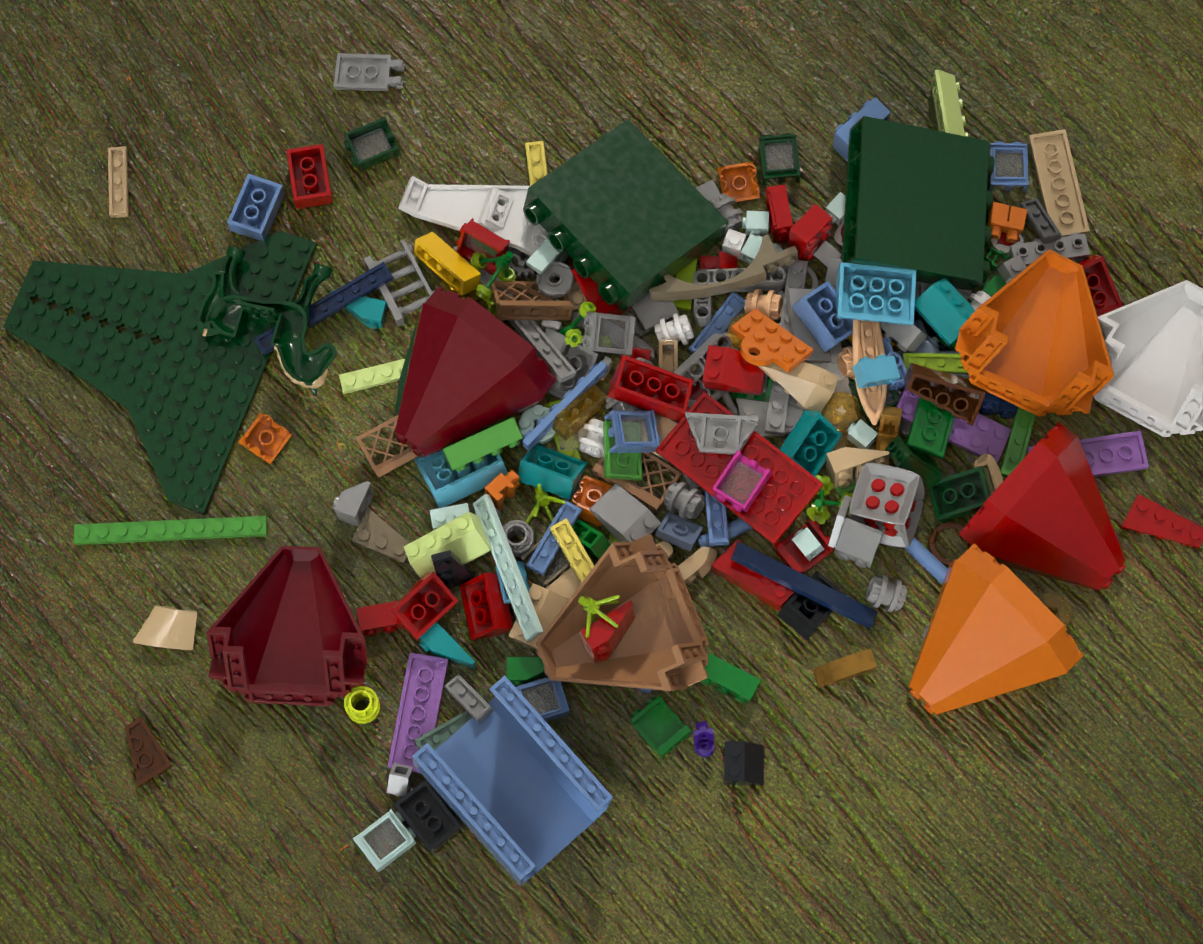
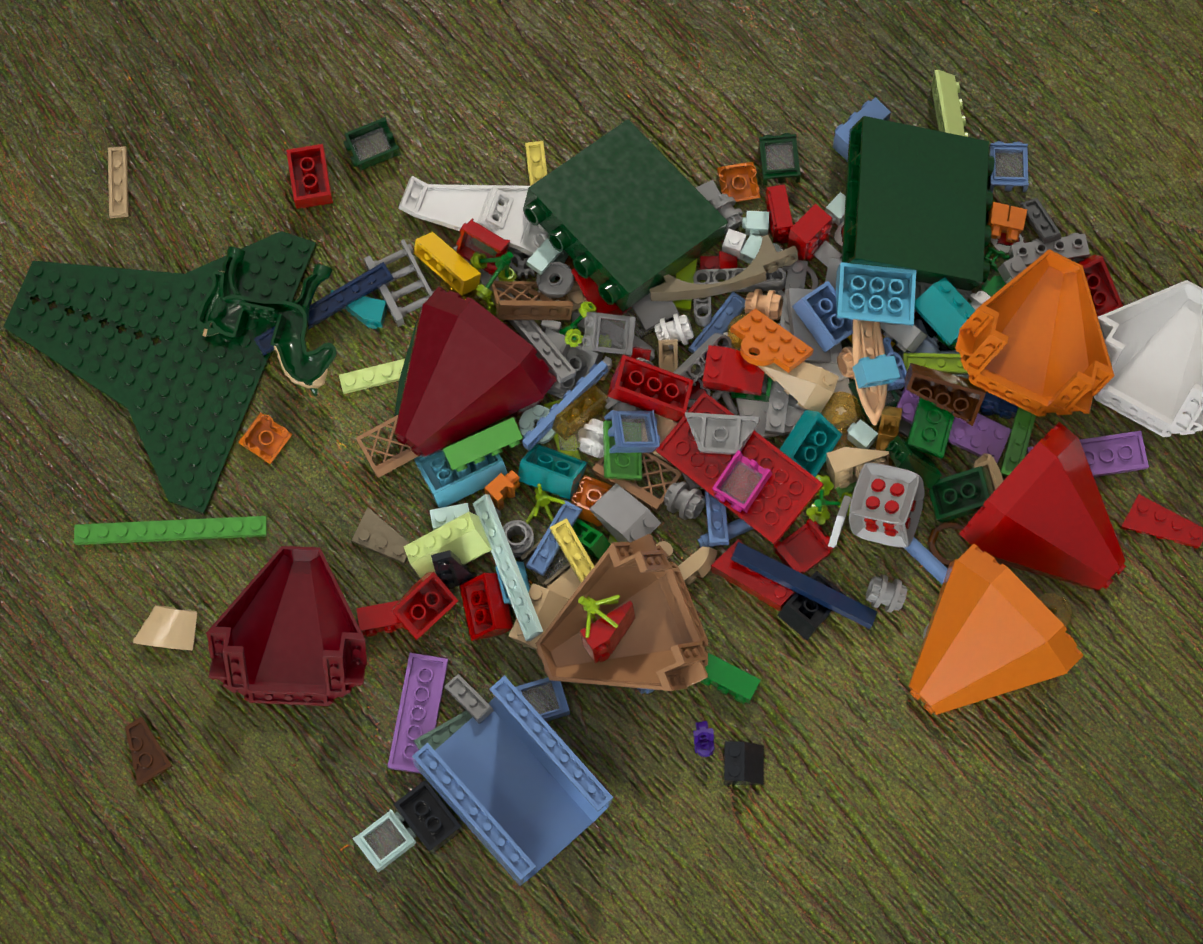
(256, 207): medium blue brick -> none
(353, 503): light grey slope -> none
(363, 716): neon yellow piece -> none
(367, 72): light grey tile -> none
(399, 779): light grey brick -> none
(444, 646): teal slope -> none
(524, 670): green slope -> none
(659, 726): green panel -> none
(679, 531): sand blue plate -> none
(807, 543): light aqua brick -> none
(845, 668): pearl gold slope -> none
(858, 543): light grey slope -> none
(1059, 181): tan plate -> none

